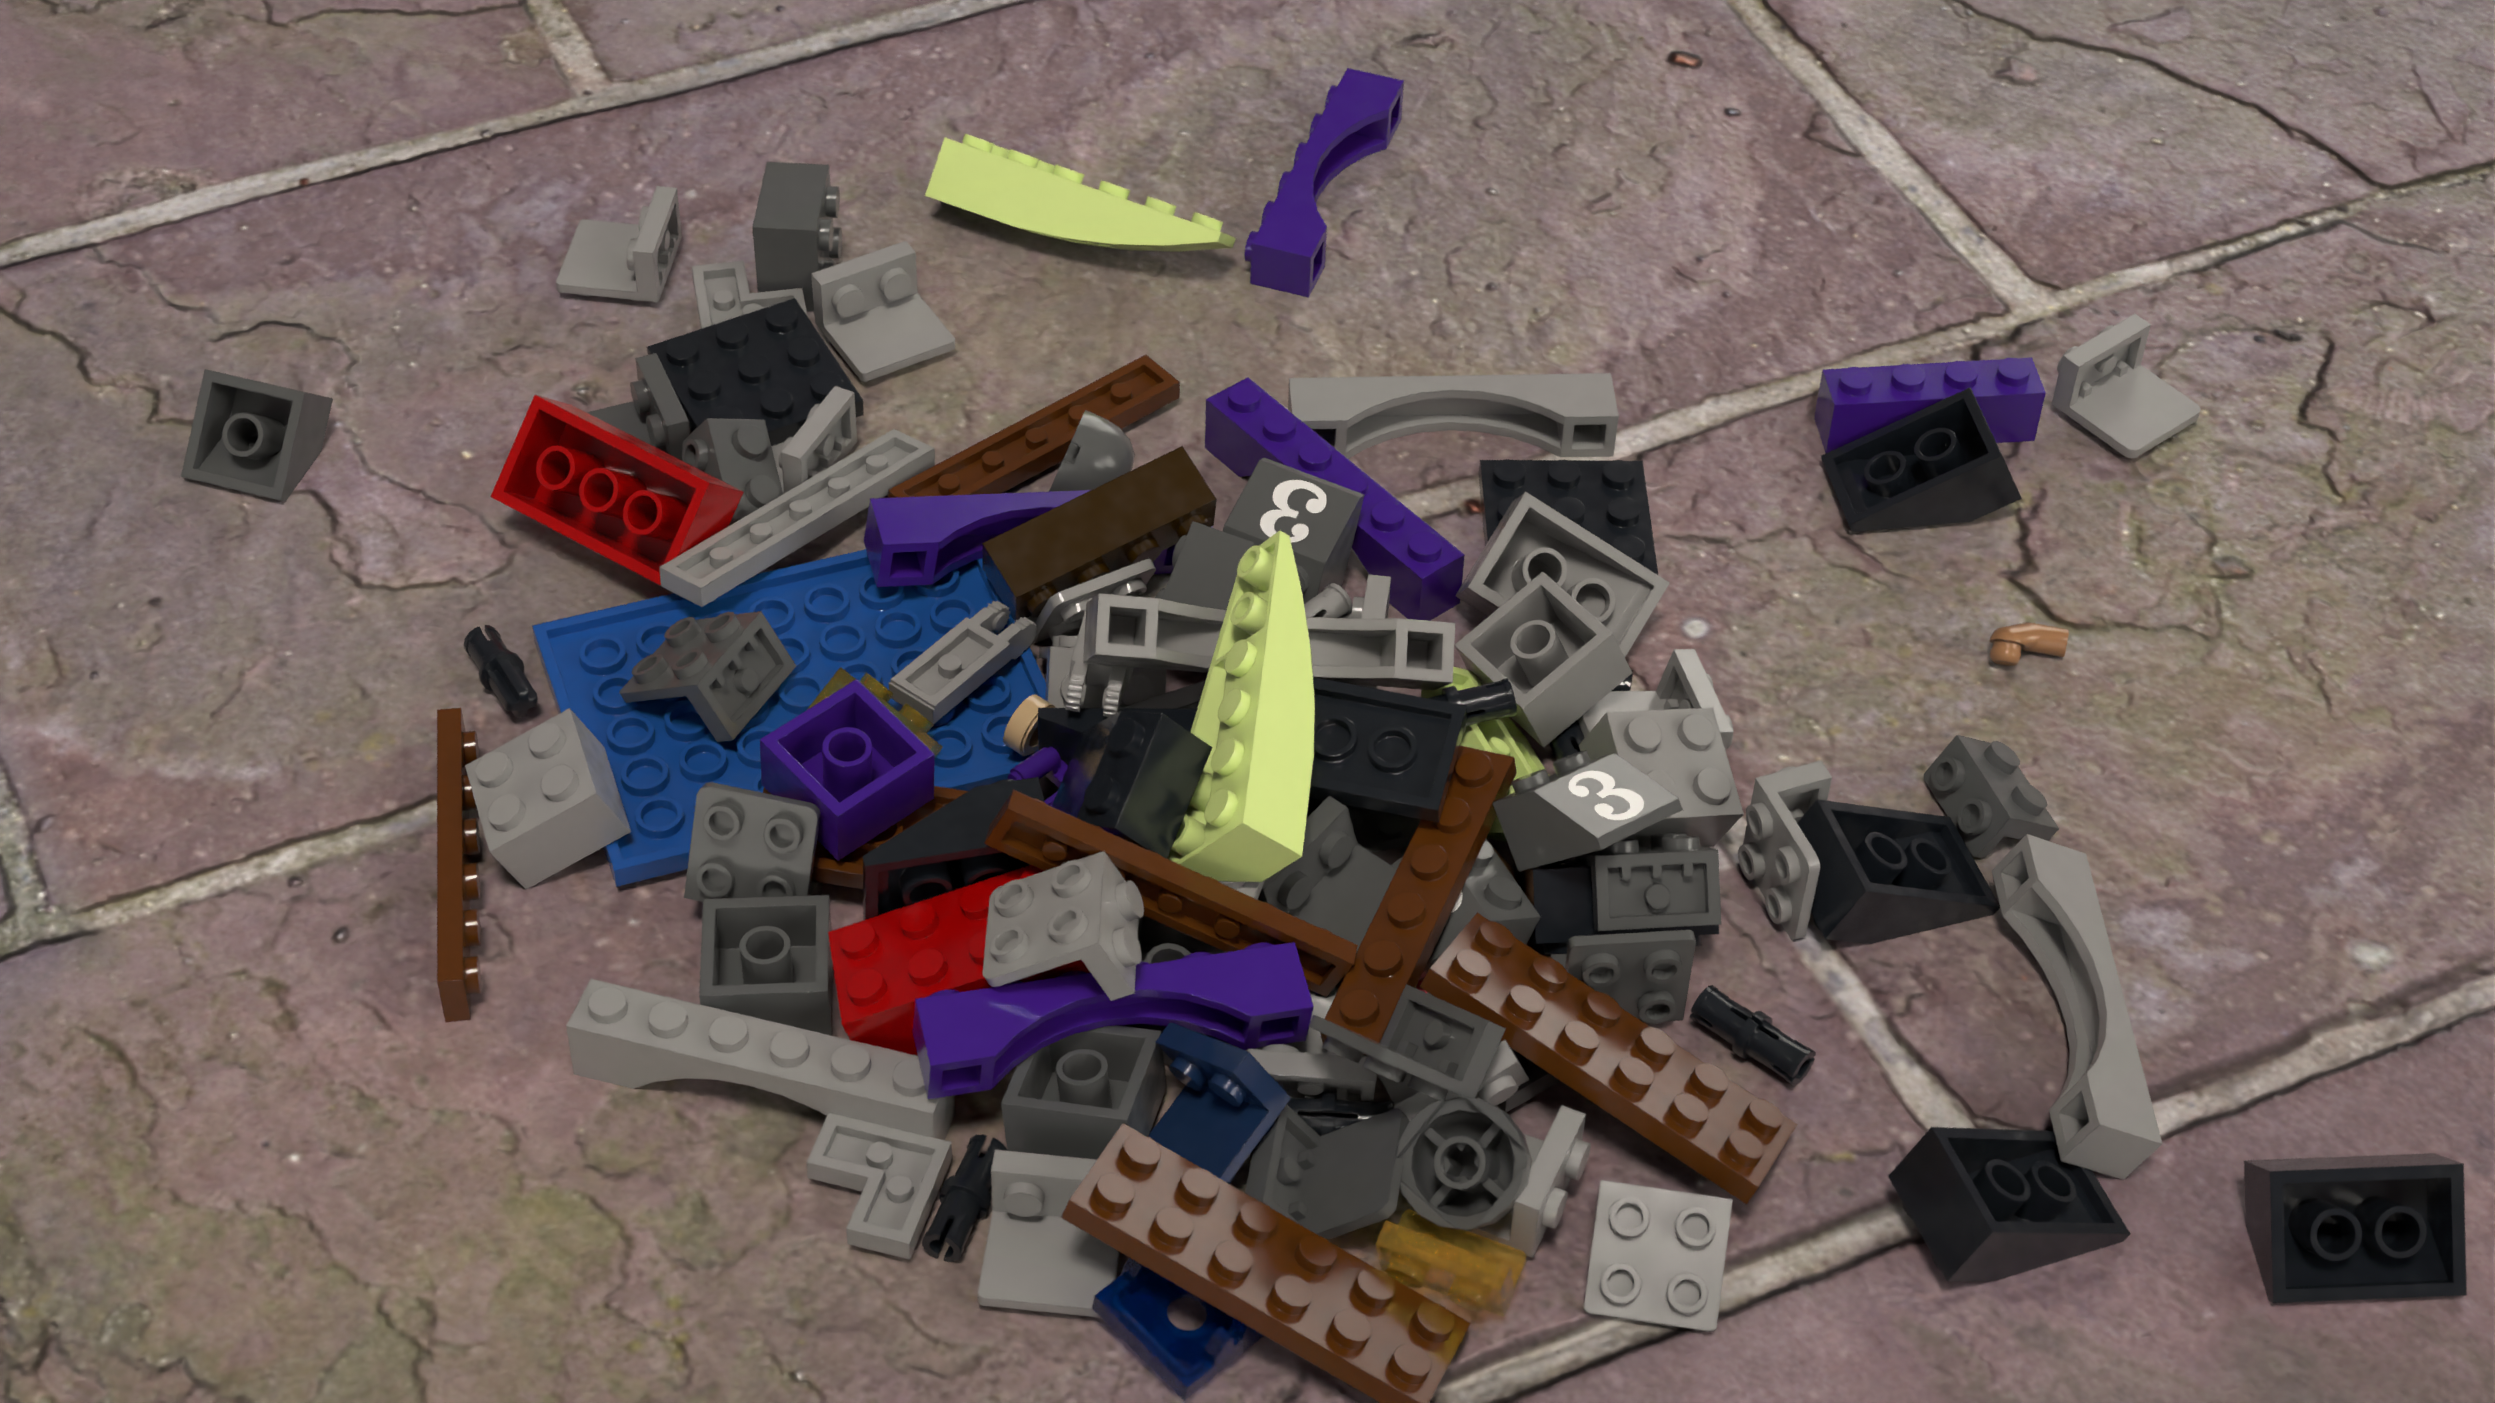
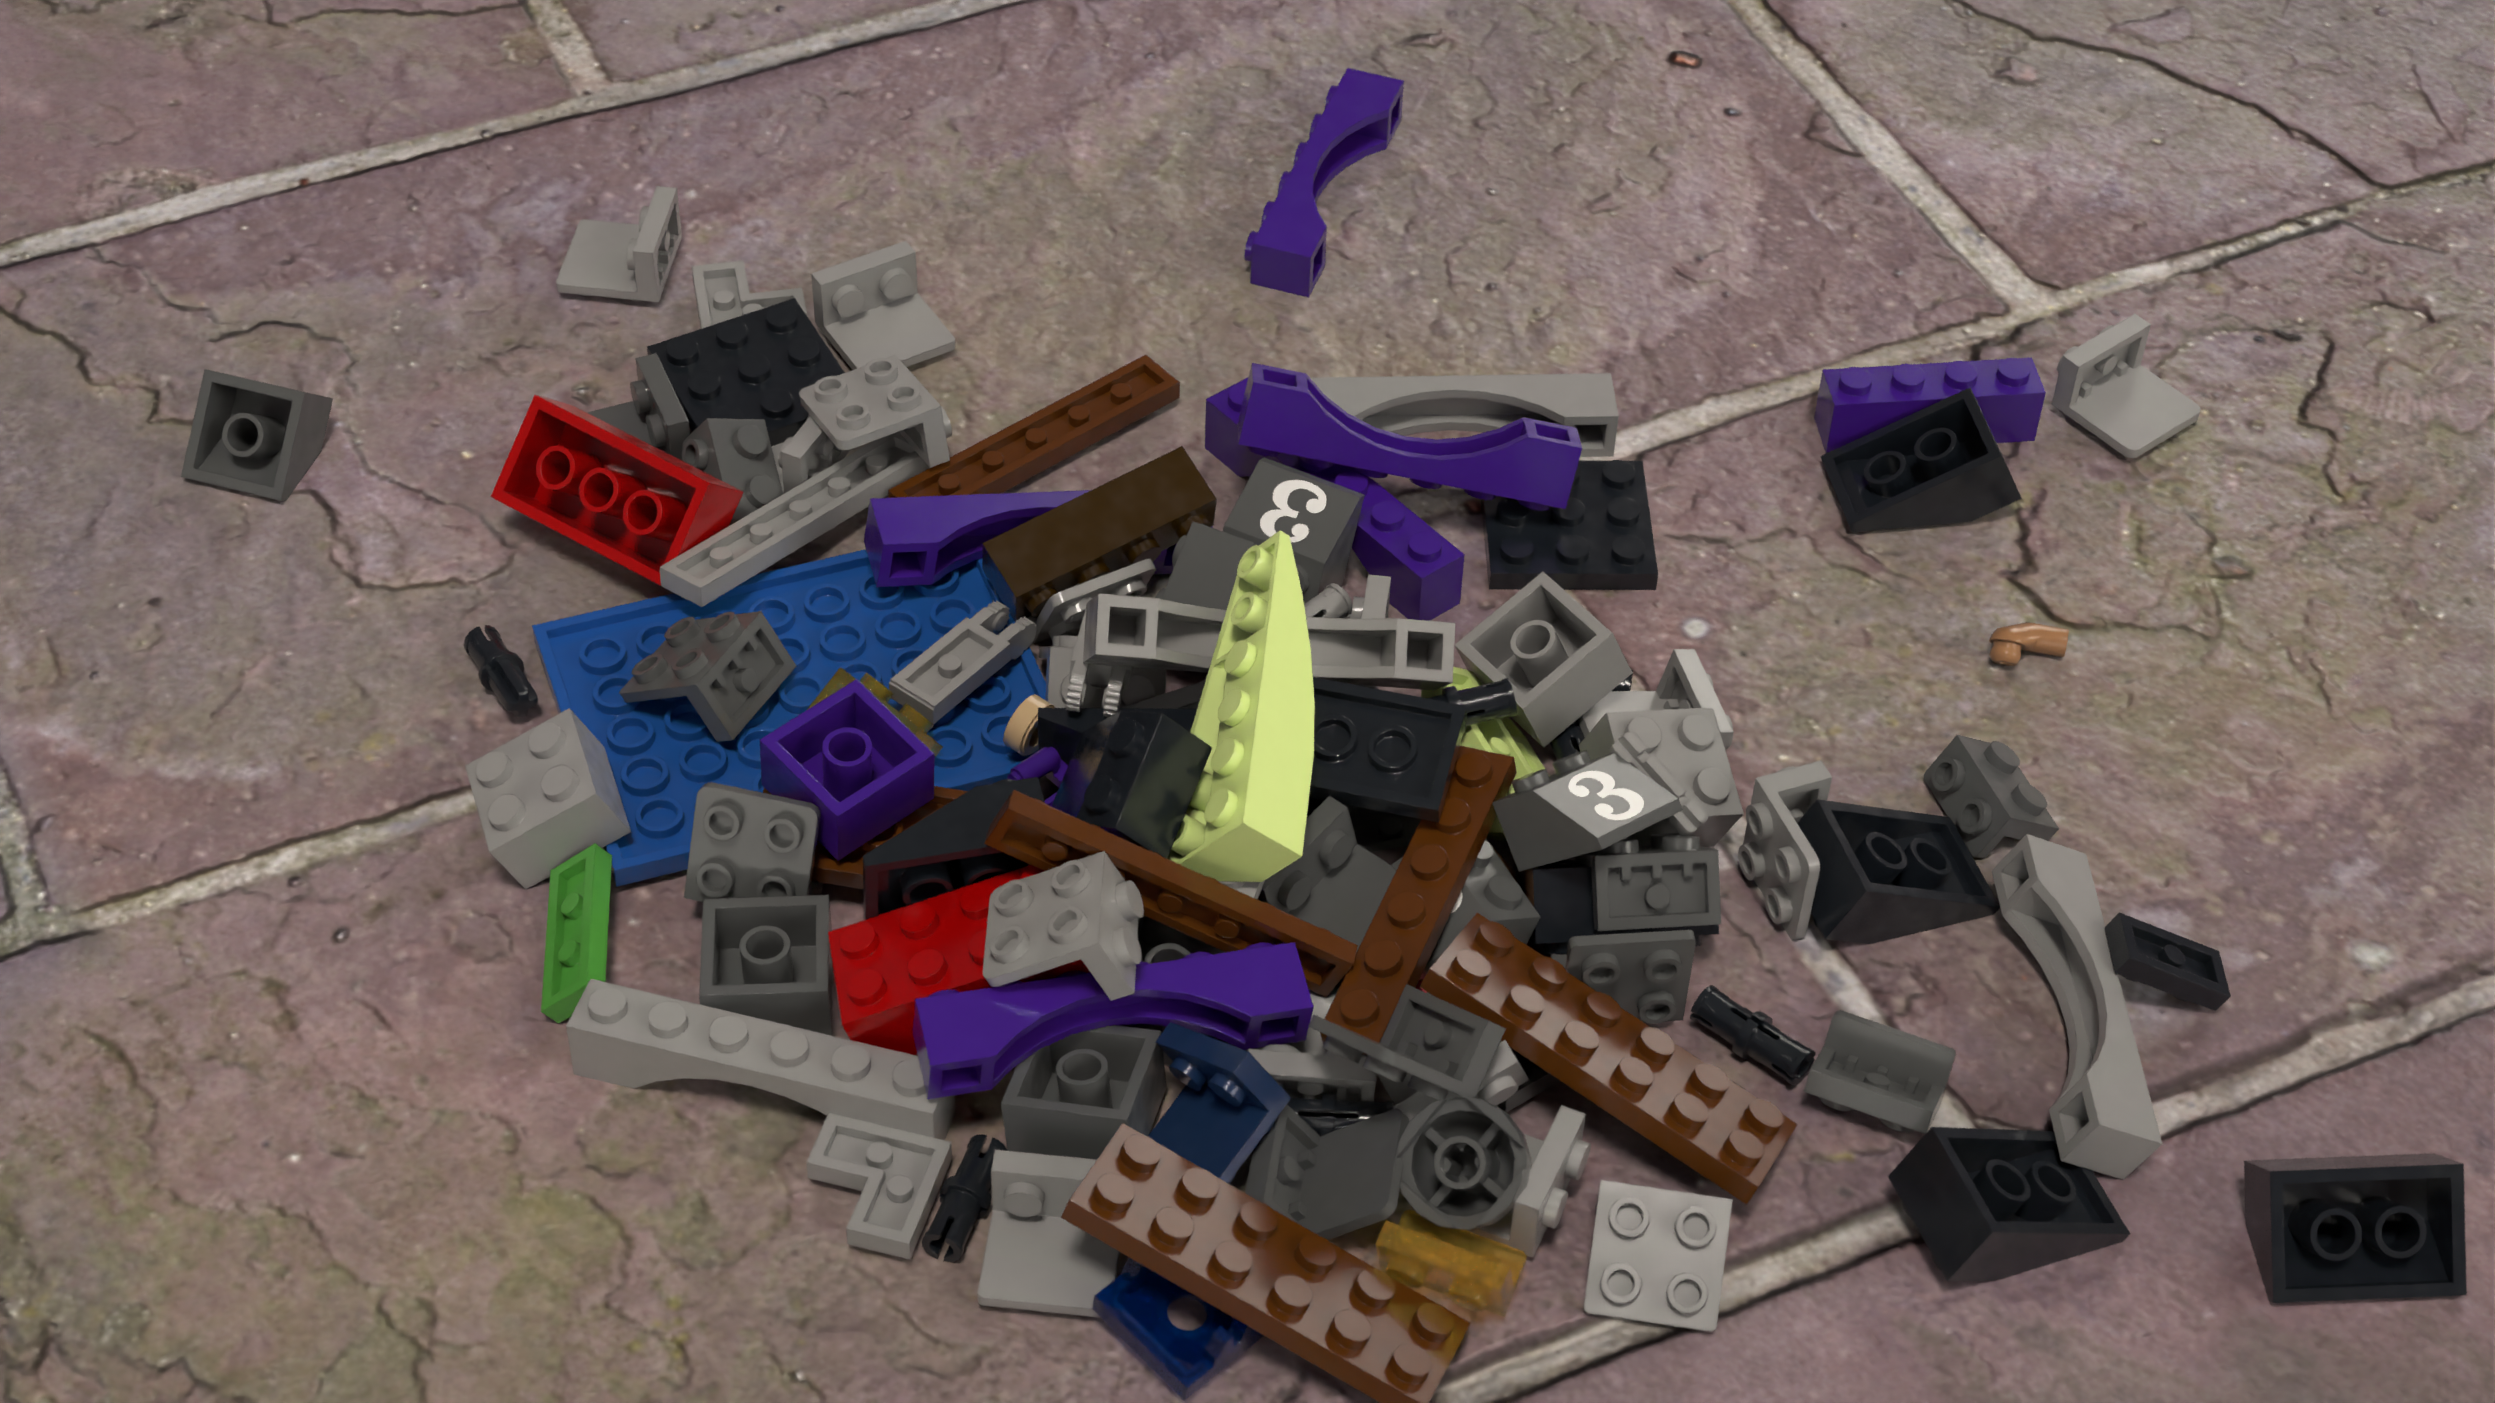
(456, 877): reddish brown plate -> none
(576, 930): none -> bright green plate
(795, 227): dark grey brick -> none
(877, 403): none -> light grey bracket
(1057, 204): yellowish green wedge -> none
(1095, 455): dark grey cylinder -> none
(1518, 461): none -> dark purple arch
(1595, 574): light grey slope -> none
(1633, 750): none -> light grey axle
(1881, 1072): none -> dark grey bracket
(2167, 962): none -> black plate

